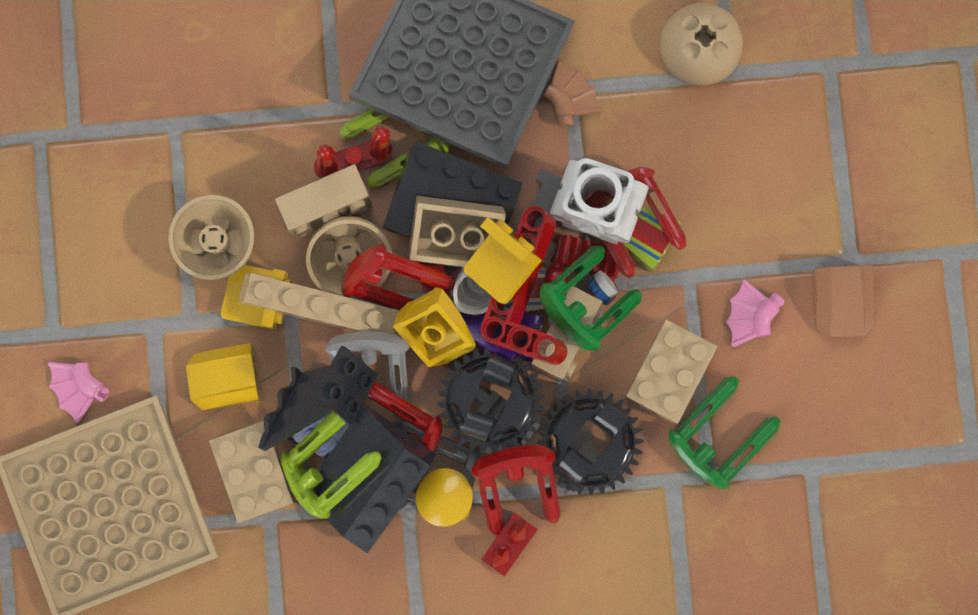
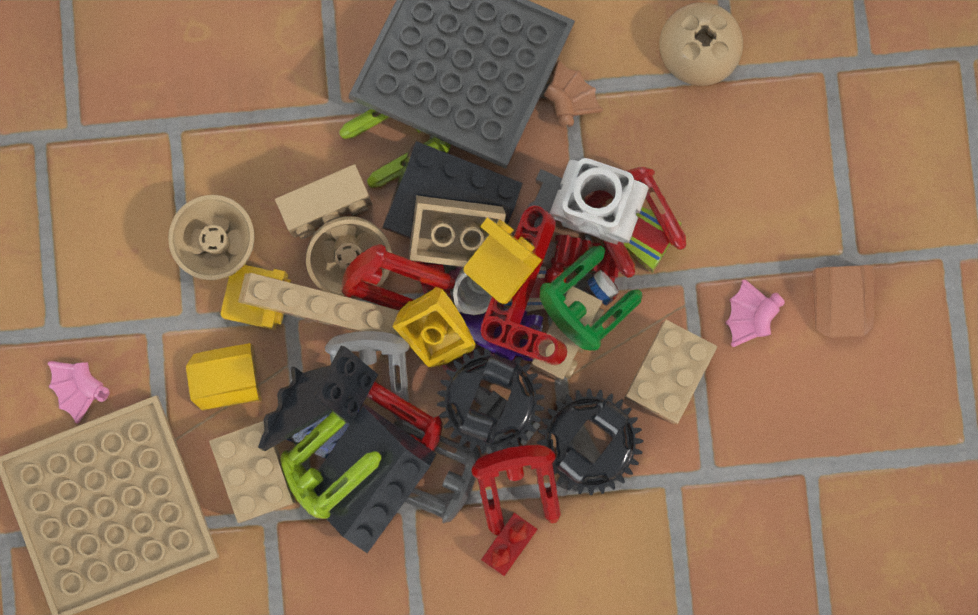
(362, 155): red piece -> none
(444, 497): yellow dish -> none
(698, 460): green piece -> none

